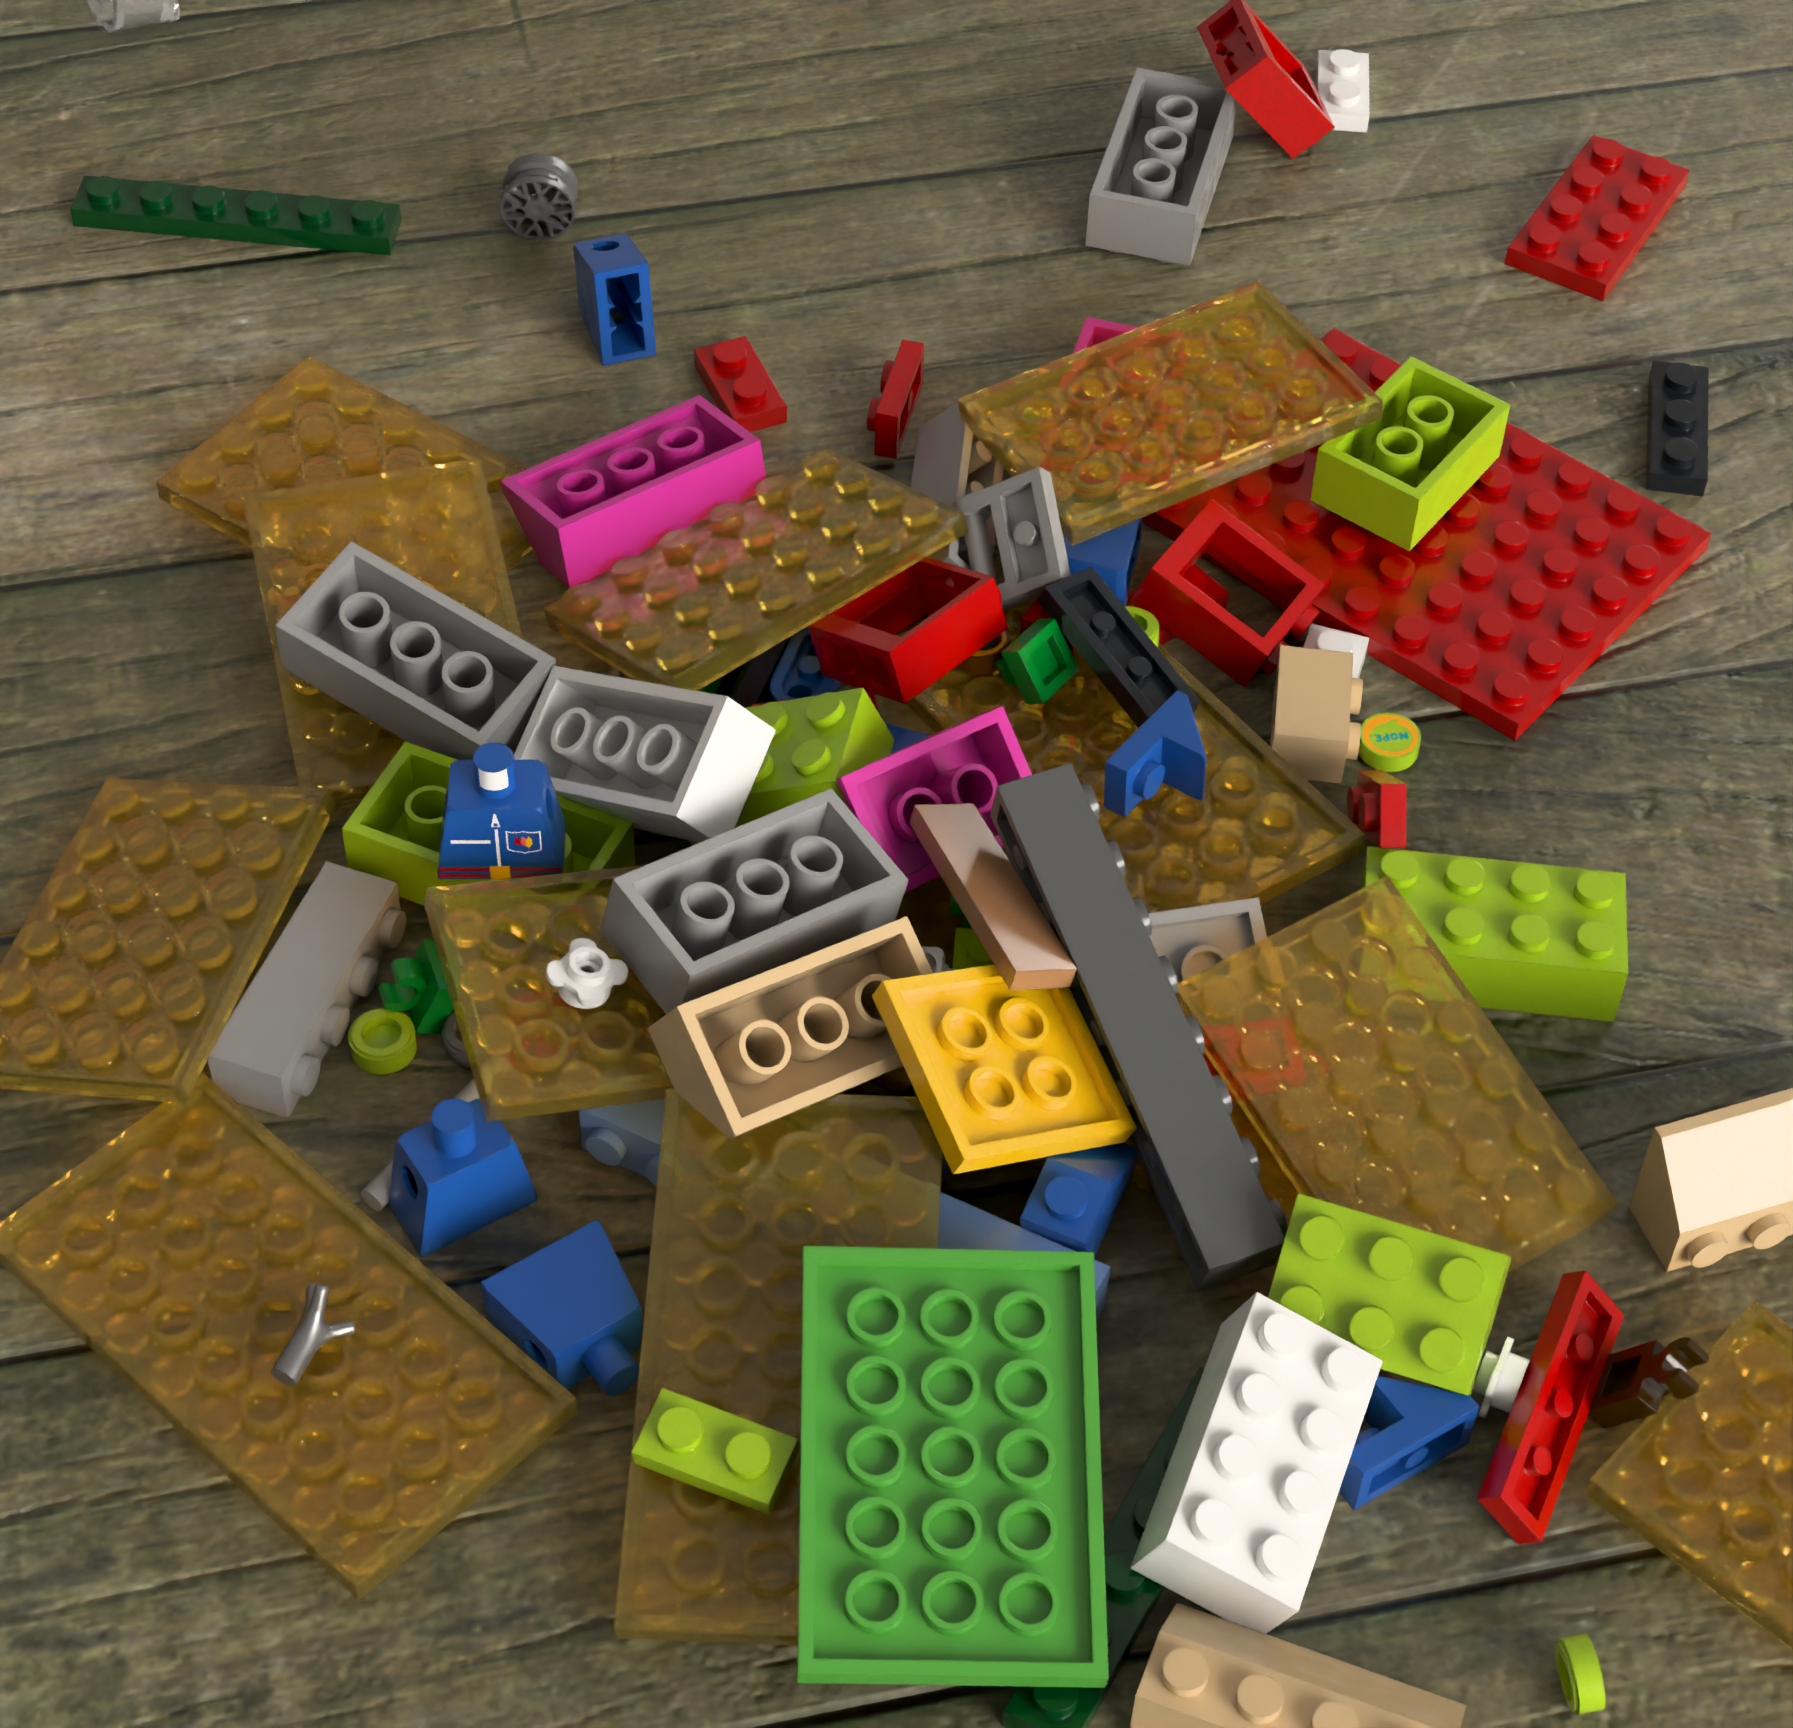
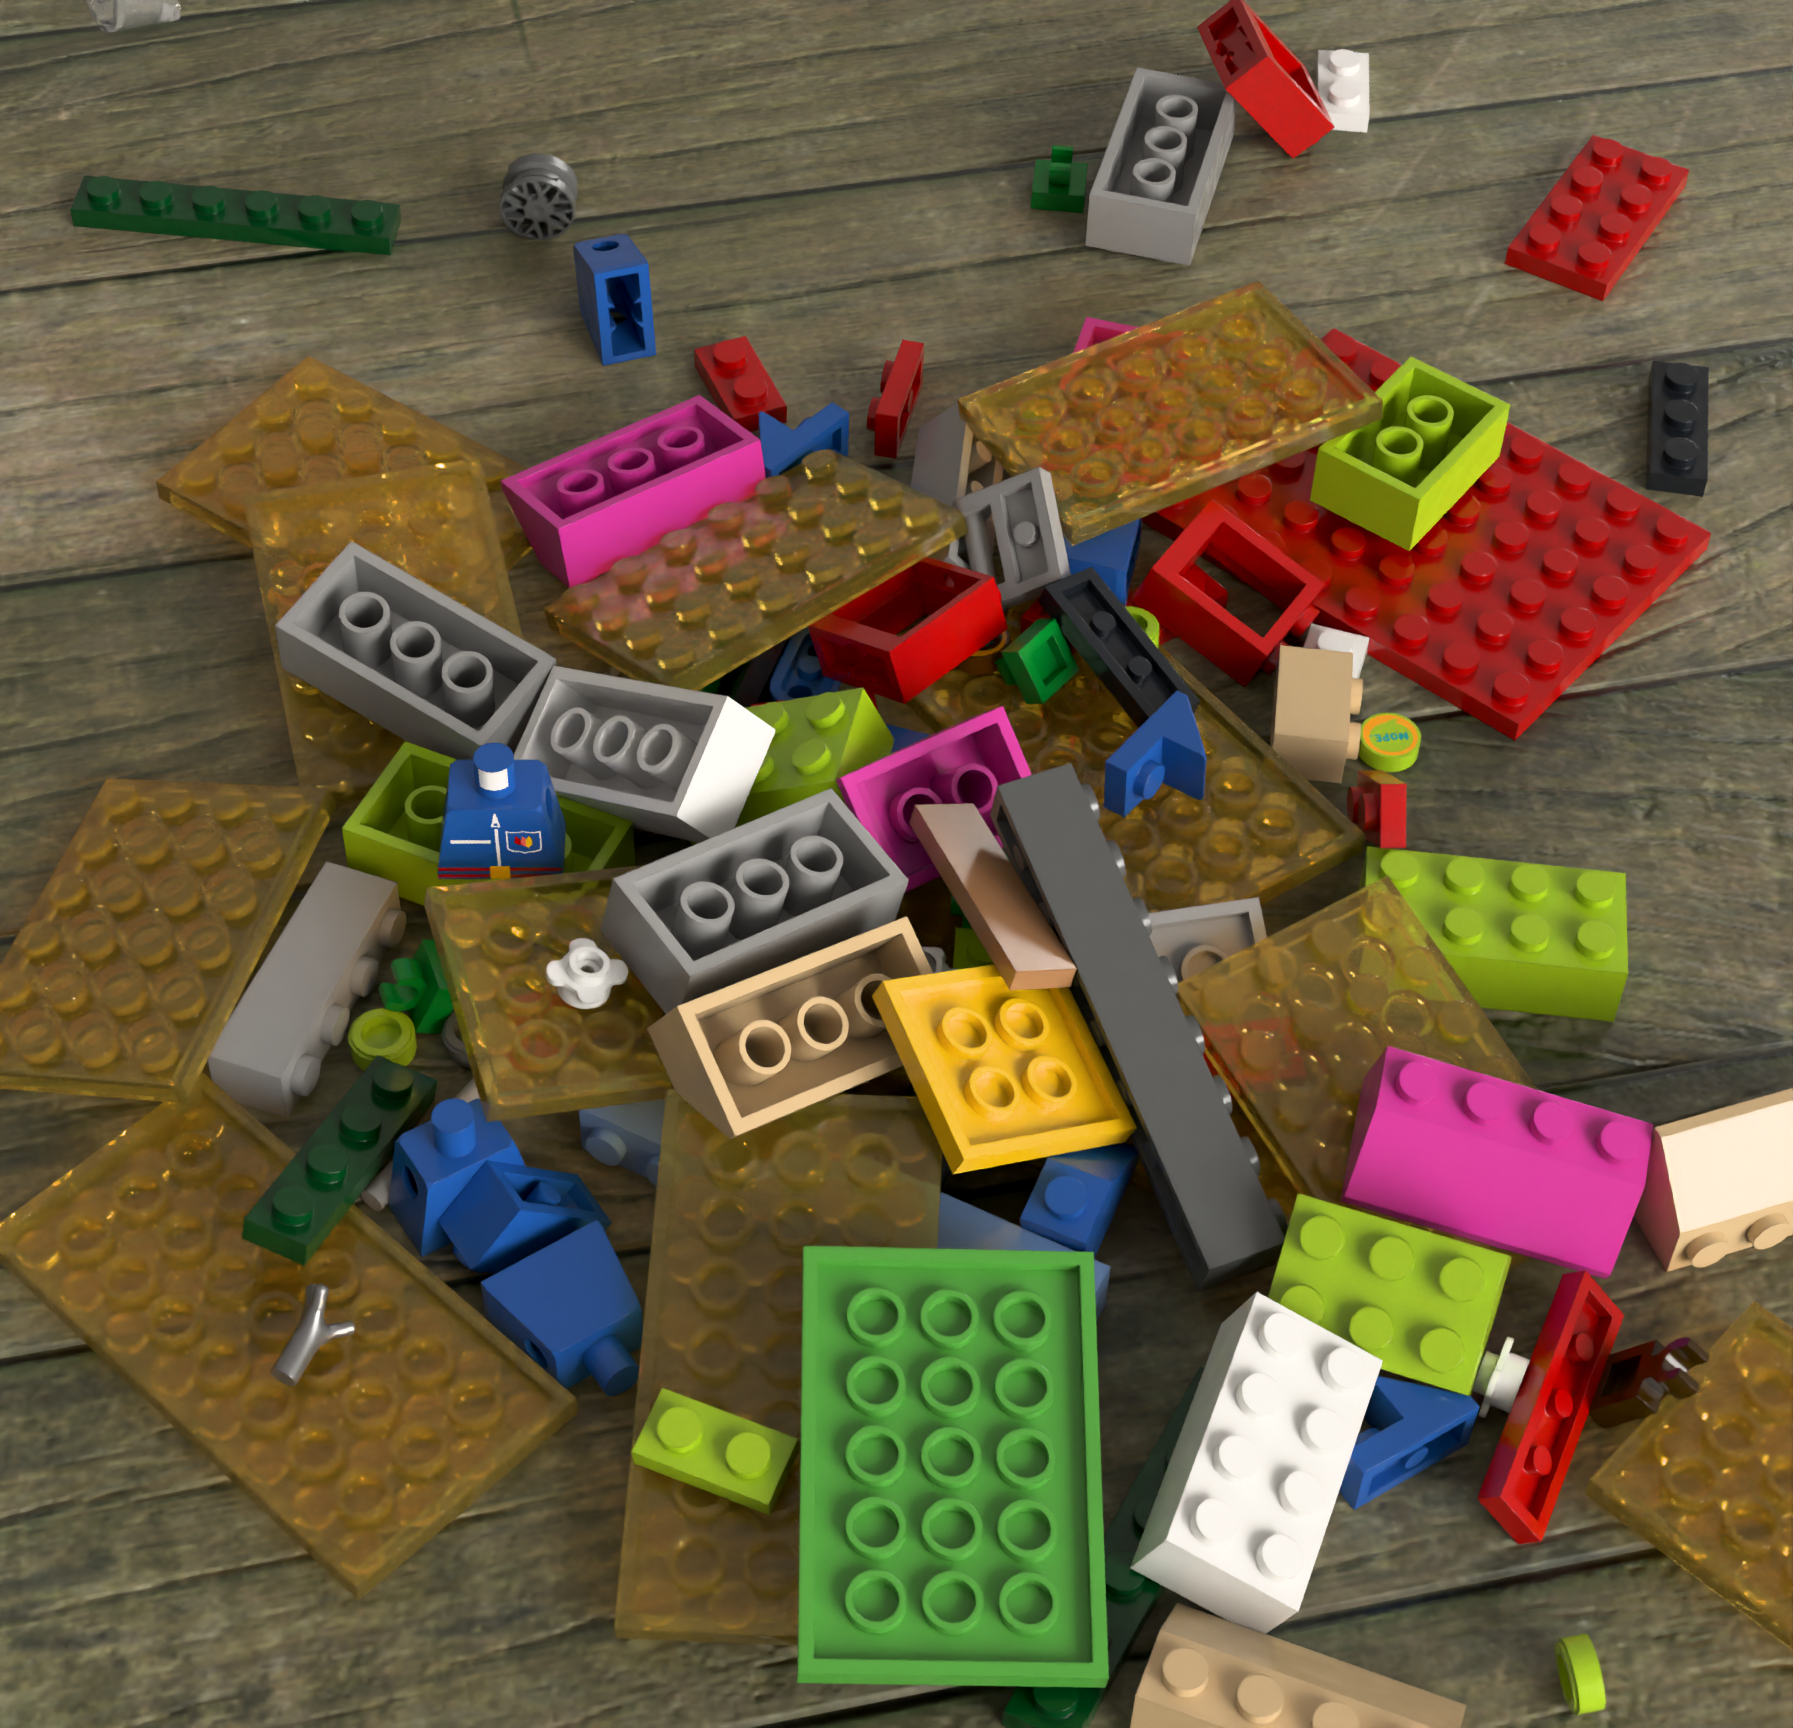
(338, 1160): none -> dark green plate
(514, 1213): none -> blue slope
(787, 447): none -> blue slope
(1059, 182): none -> green tile
(1496, 1162): none -> dark pink slope

